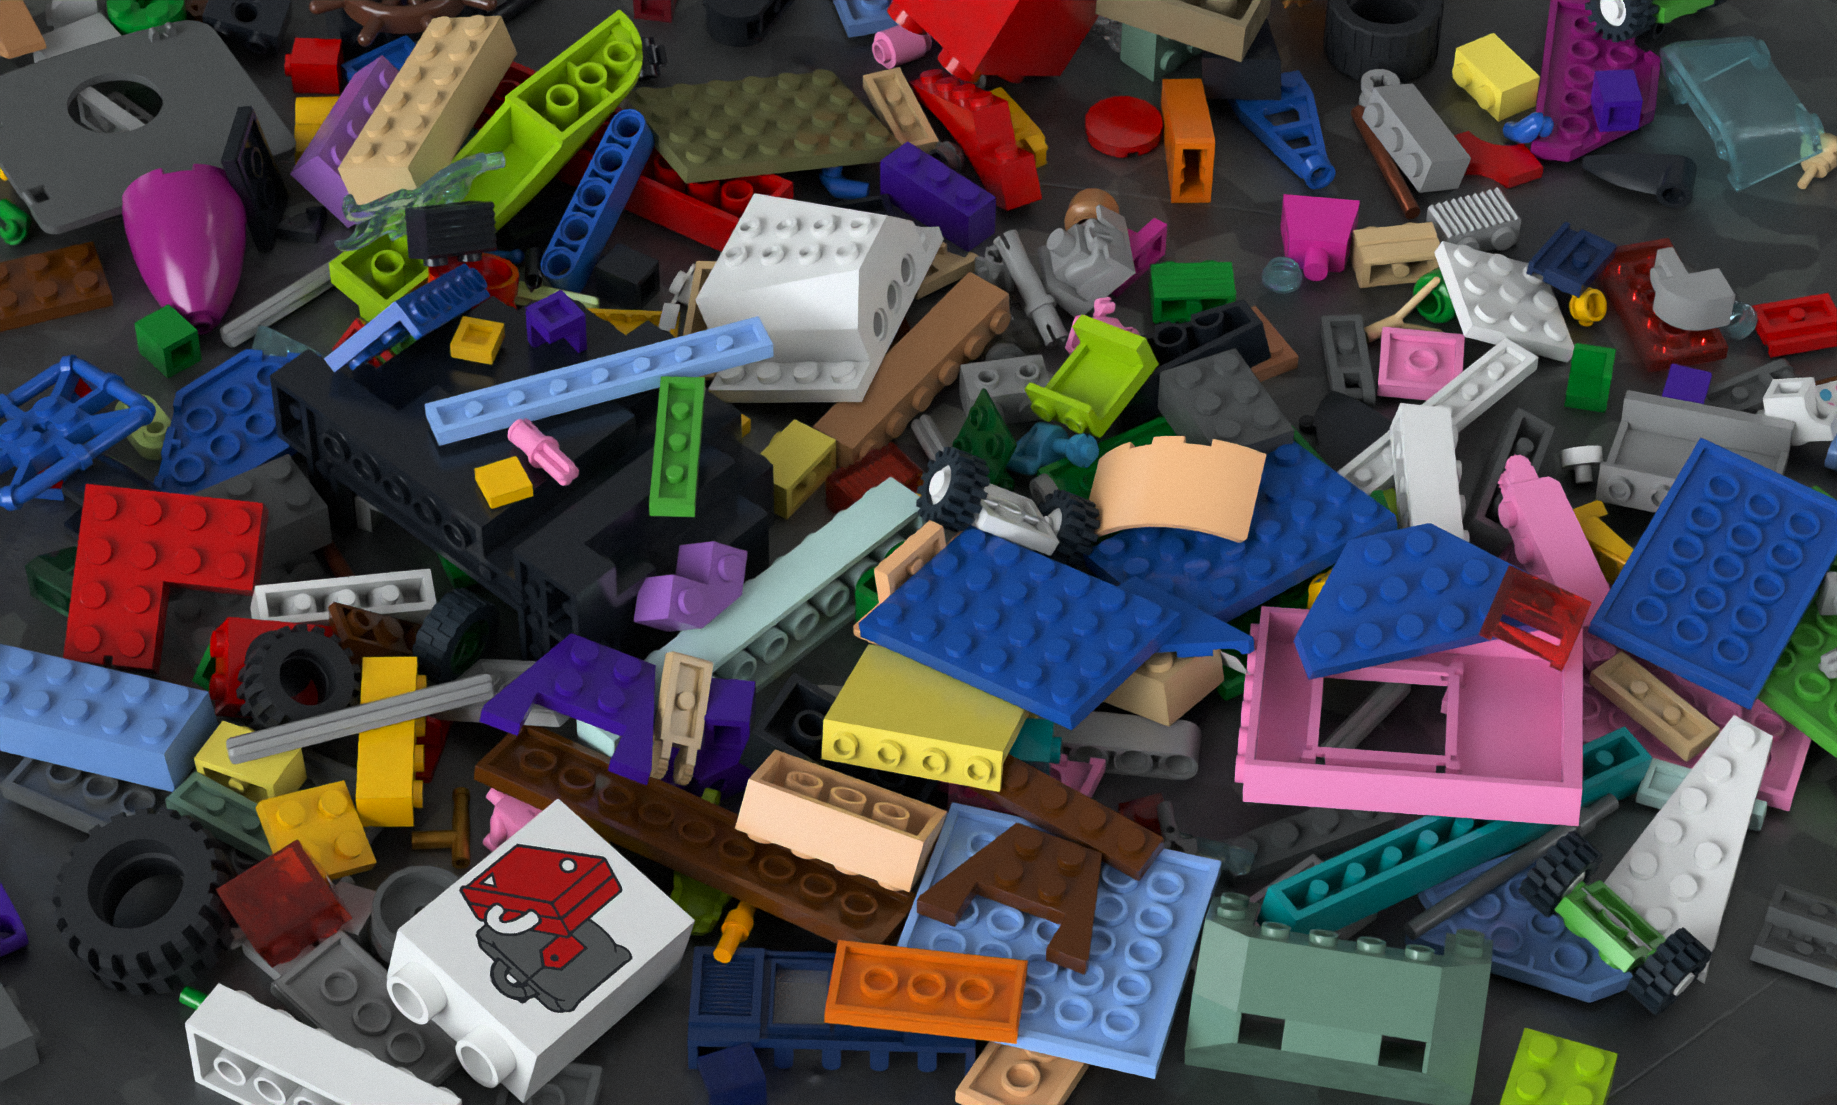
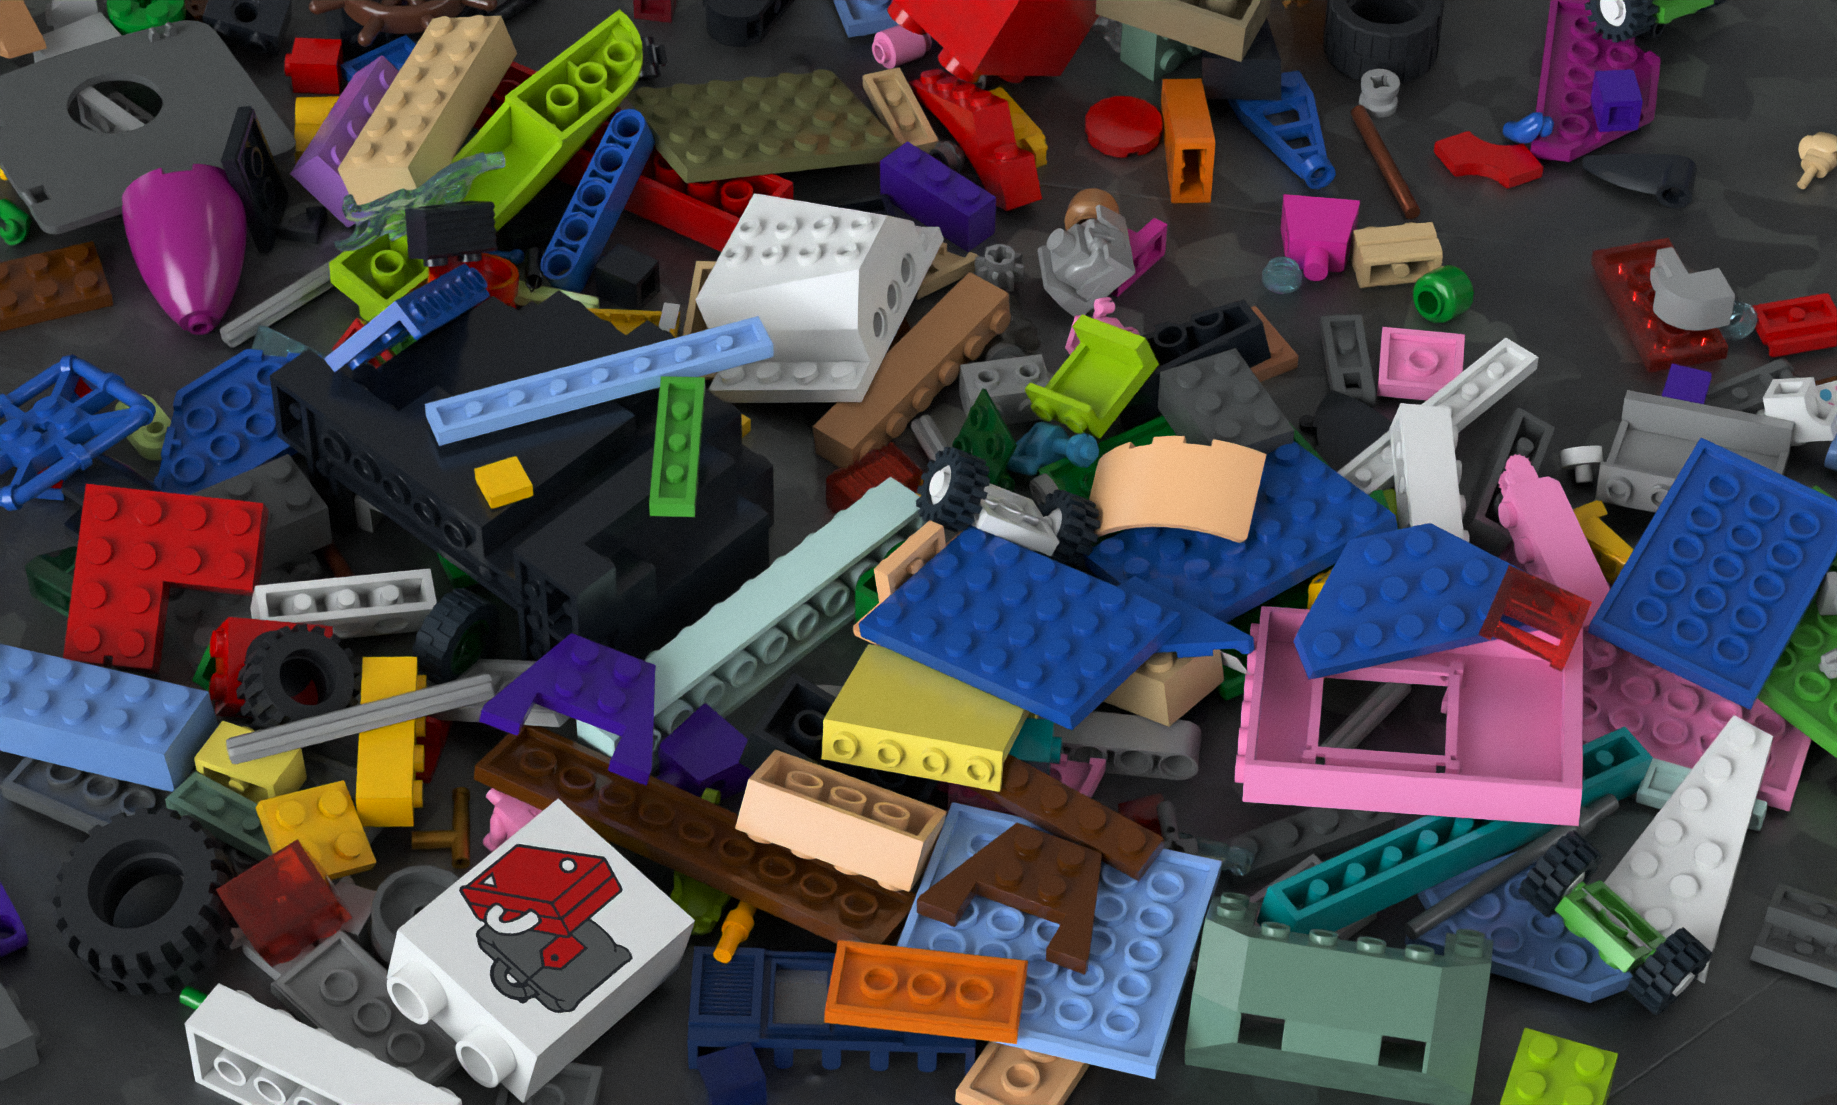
(168, 341): green brick -> none
(371, 633): reddish brown slope -> none
(477, 340): yellow plate -> none
(542, 451): bright pink axle -> none
(556, 319): dark purple panel -> none
(680, 714): tan hinge -> none
(682, 286): white plate -> none
(704, 585): medium lavender brick -> none
(730, 714): dark purple brick -> none
(800, 465): light yellow brick -> none
(840, 187): blue arm -> none
(1038, 303): light grey pin -> none
(1189, 288): green brick -> none
(1374, 330): tan plant -> none
(1416, 138): light grey brick -> none
(1479, 221): light grey brick -> none
(1495, 77): light yellow brick -> none
(1501, 301): white plate -> none
(1572, 259): dark blue plate -> none
(1588, 307): yellow plate -> none
(1590, 377): green panel -> none
(1654, 706): tan plate -> none
(1742, 105): clear light blue windscreen -> none

